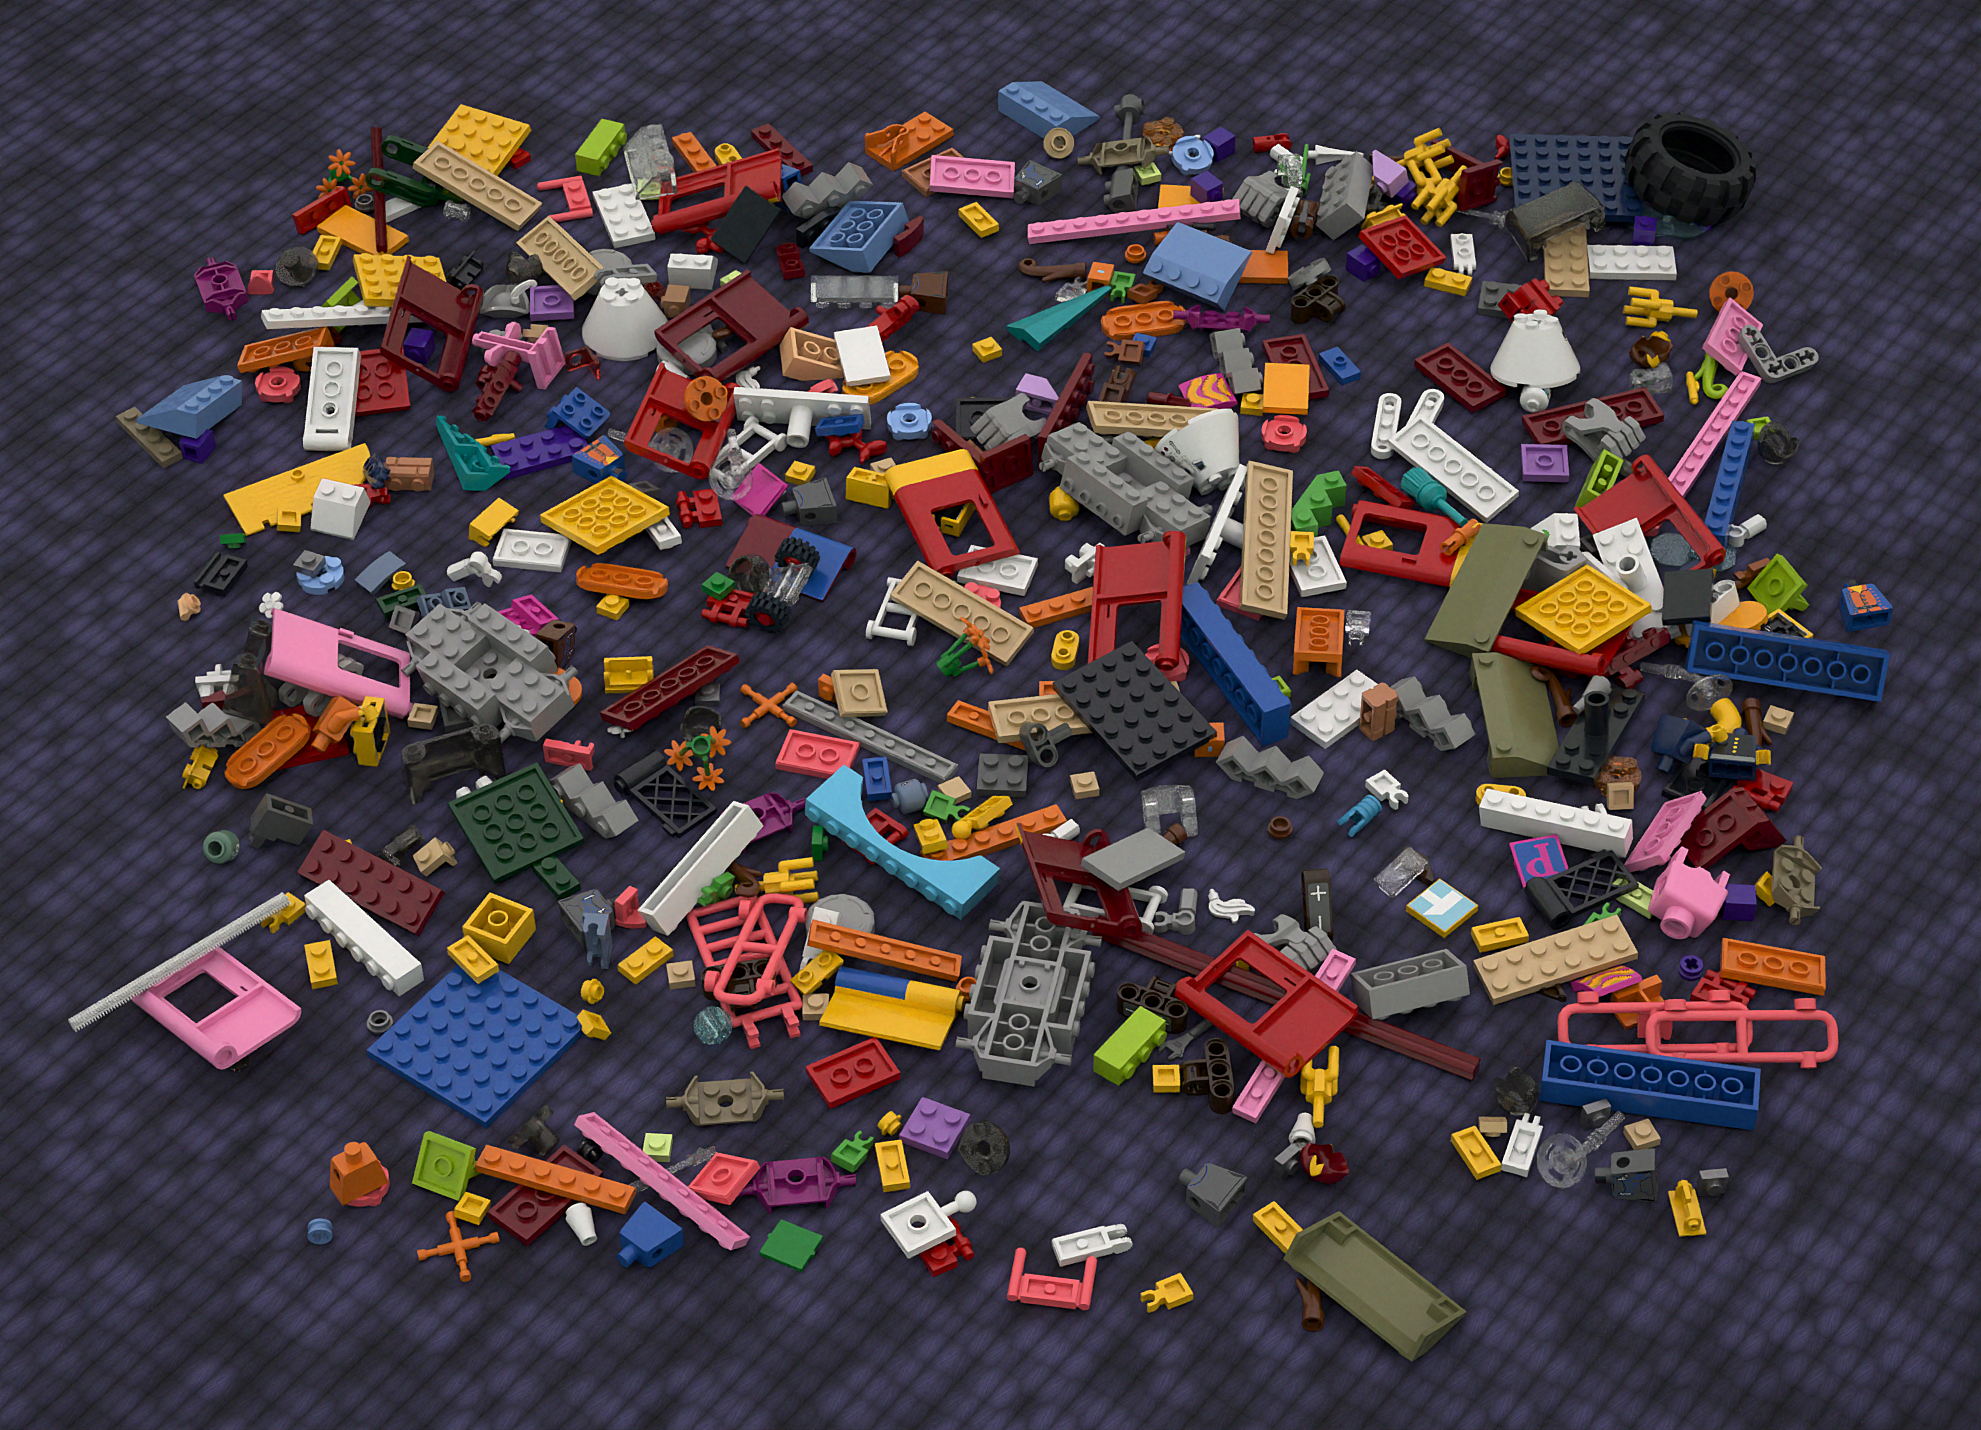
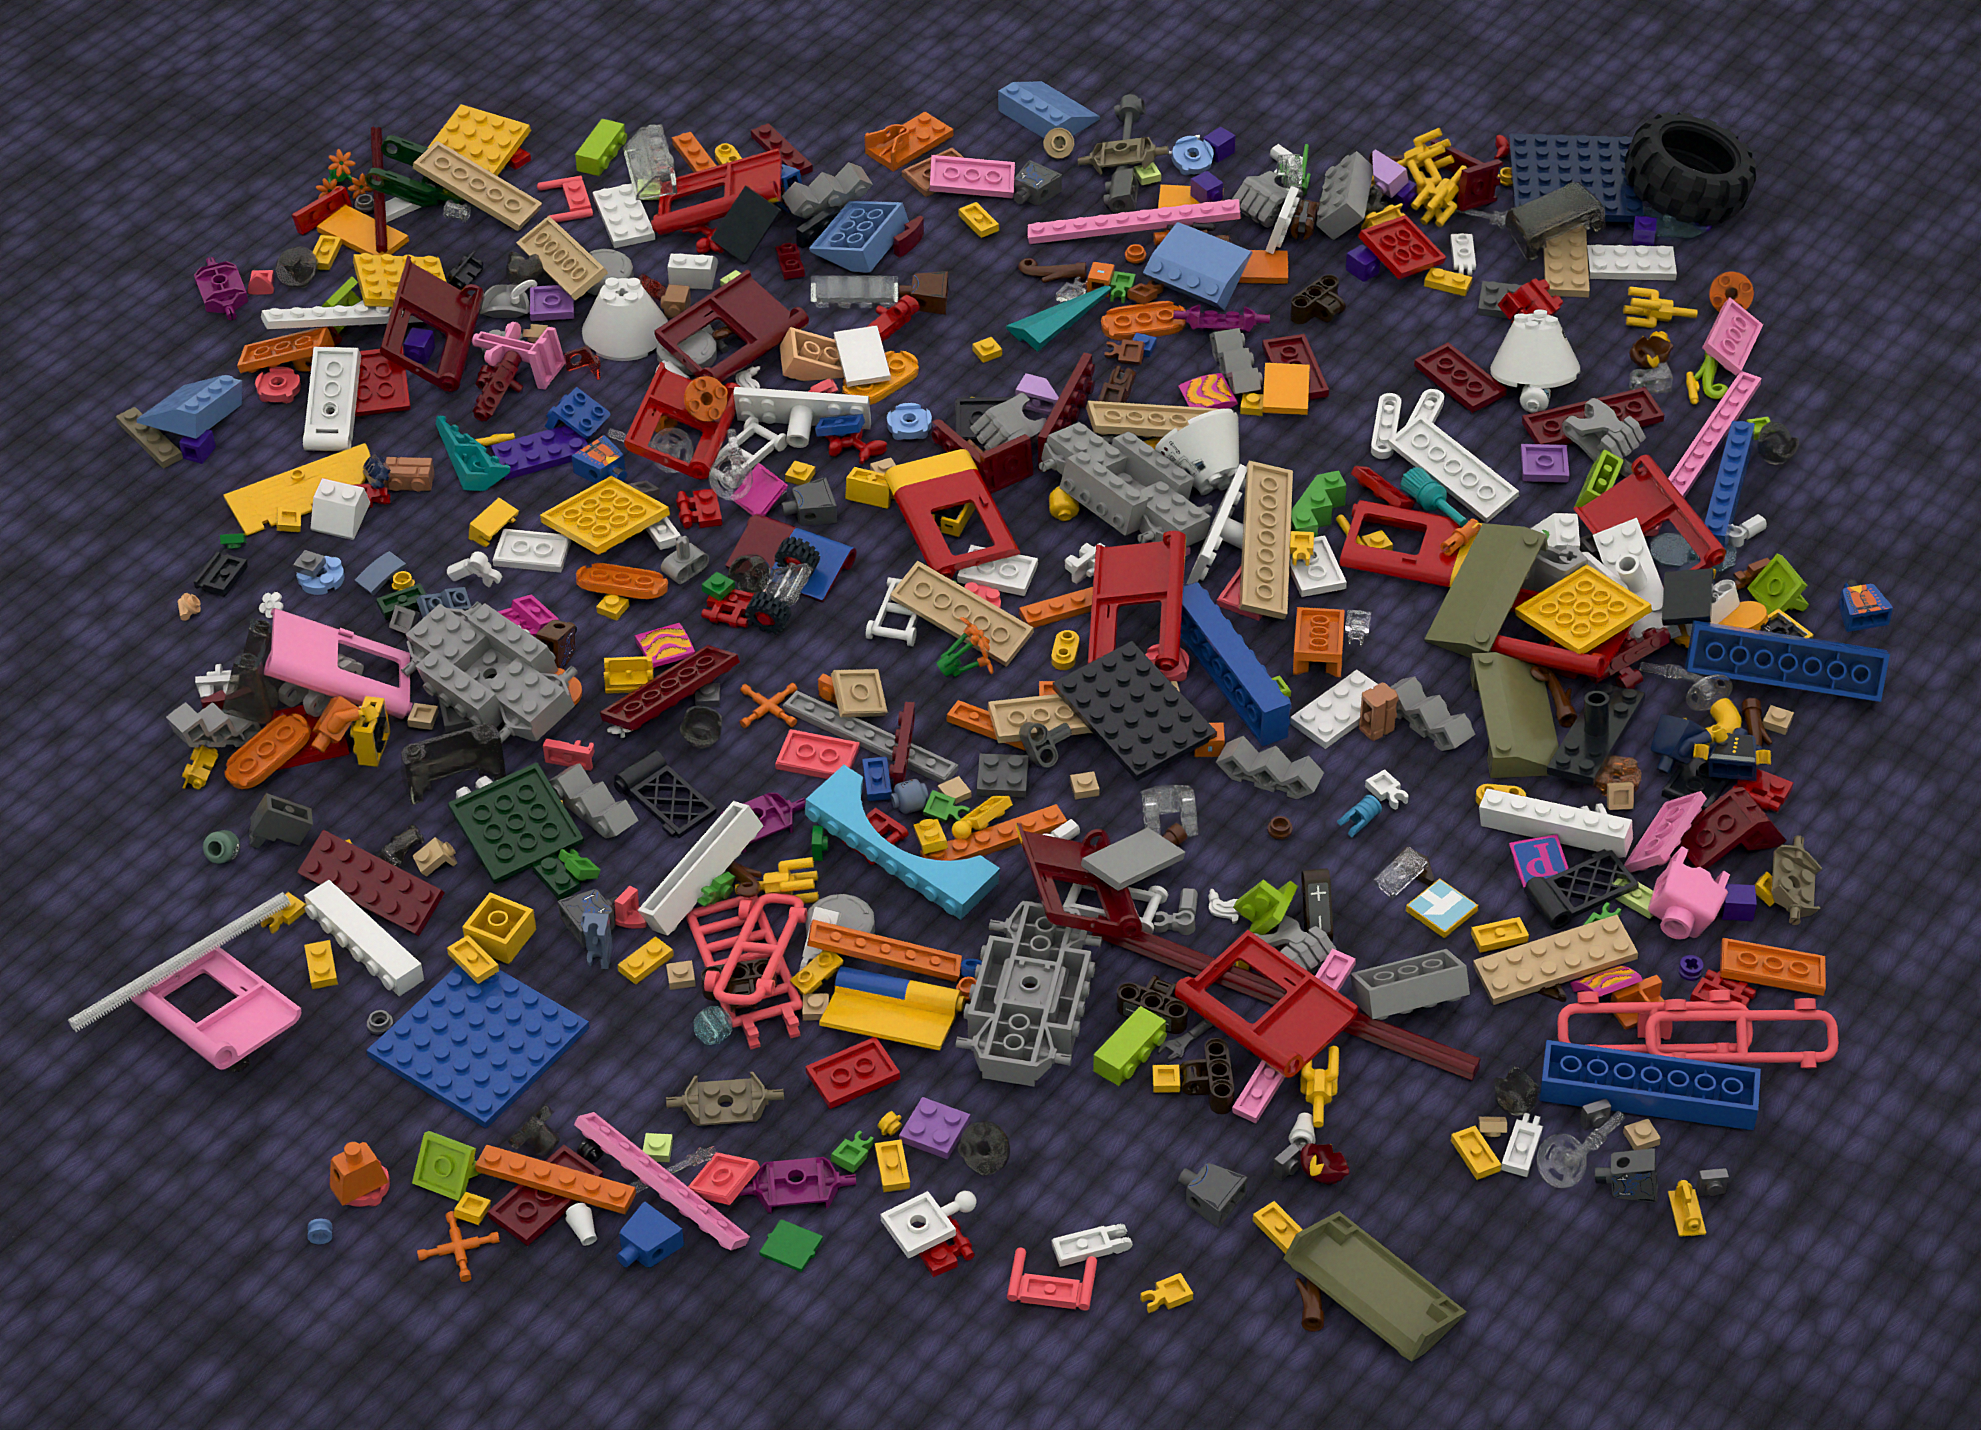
(579, 867): none -> bright green plate
(592, 991): yellow plate -> none
(593, 1025): yellow plate -> none
(640, 271): light grey hinge -> none
(665, 644): none -> slope
(685, 561): none -> light grey beam
(700, 747): orange plant -> none
(904, 738): none -> dark red plate
(968, 967): none -> blue tile
(1158, 128): clear orange plate -> none
(1167, 399): dark red axle -> none
(1265, 905): none -> lime bracket
(1266, 143): red bar -> none
(1275, 440): coral plate -> none
(1308, 274): light grey plate -> none
(1325, 154): white piece -> none
(1339, 366): blue plate -> none
(1596, 684): light grey cone -> none
(1770, 361): light grey beam -> none

